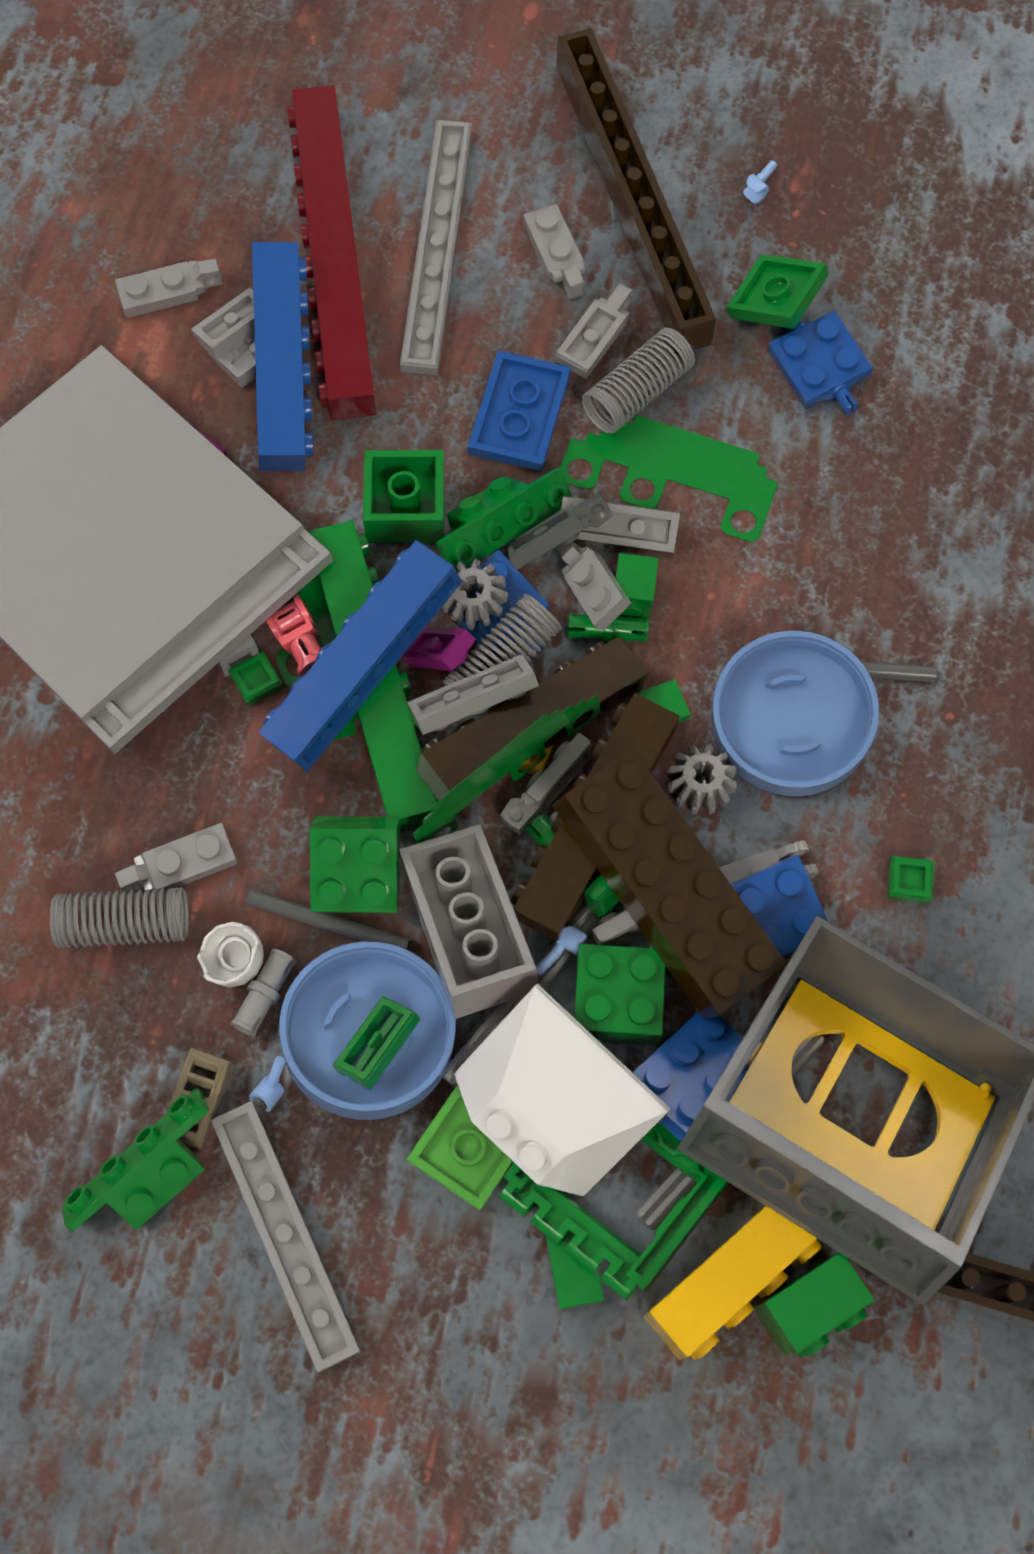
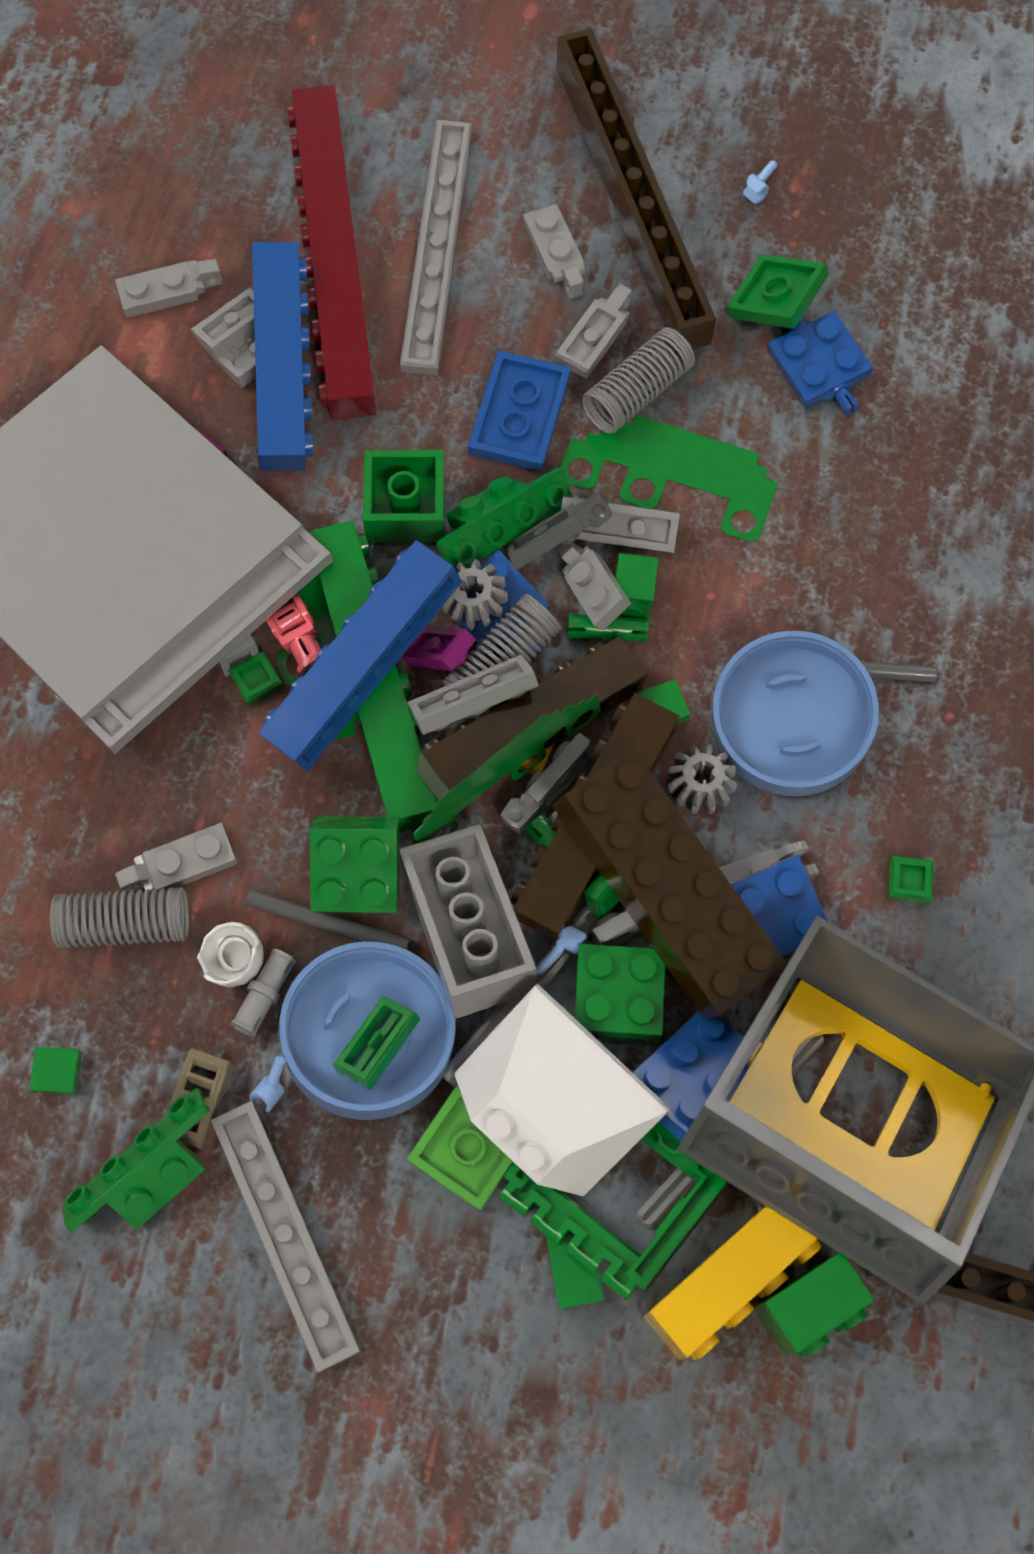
(55, 1070): none -> green tile

